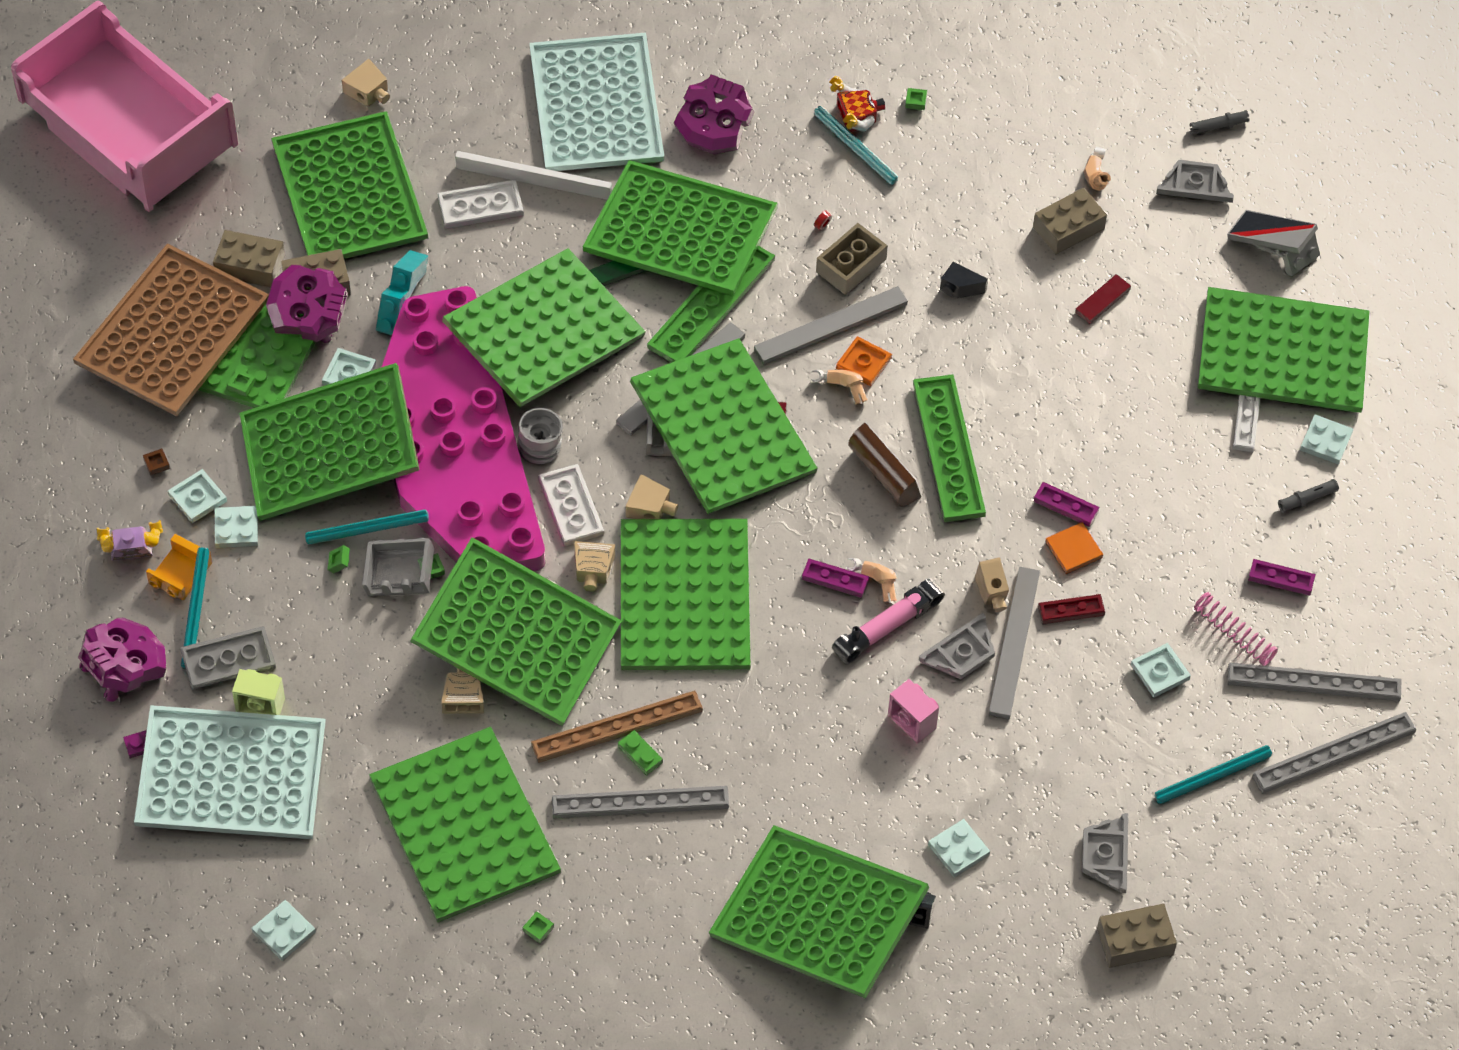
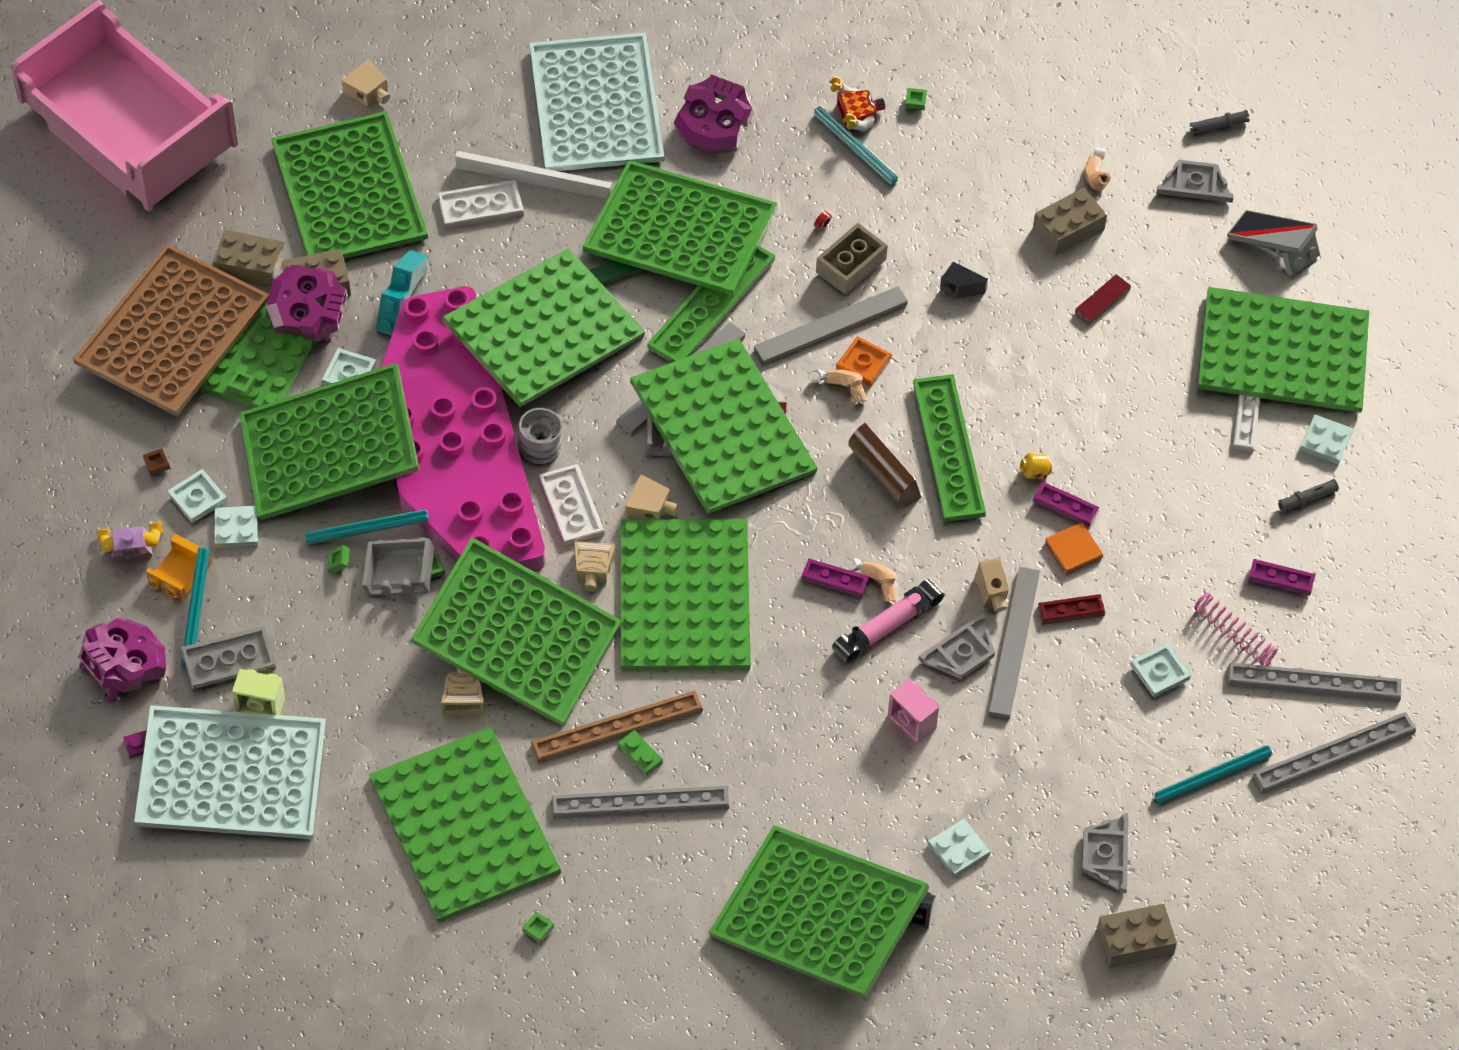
(283, 930): light aqua plate -> none
(1036, 466): none -> yellow head

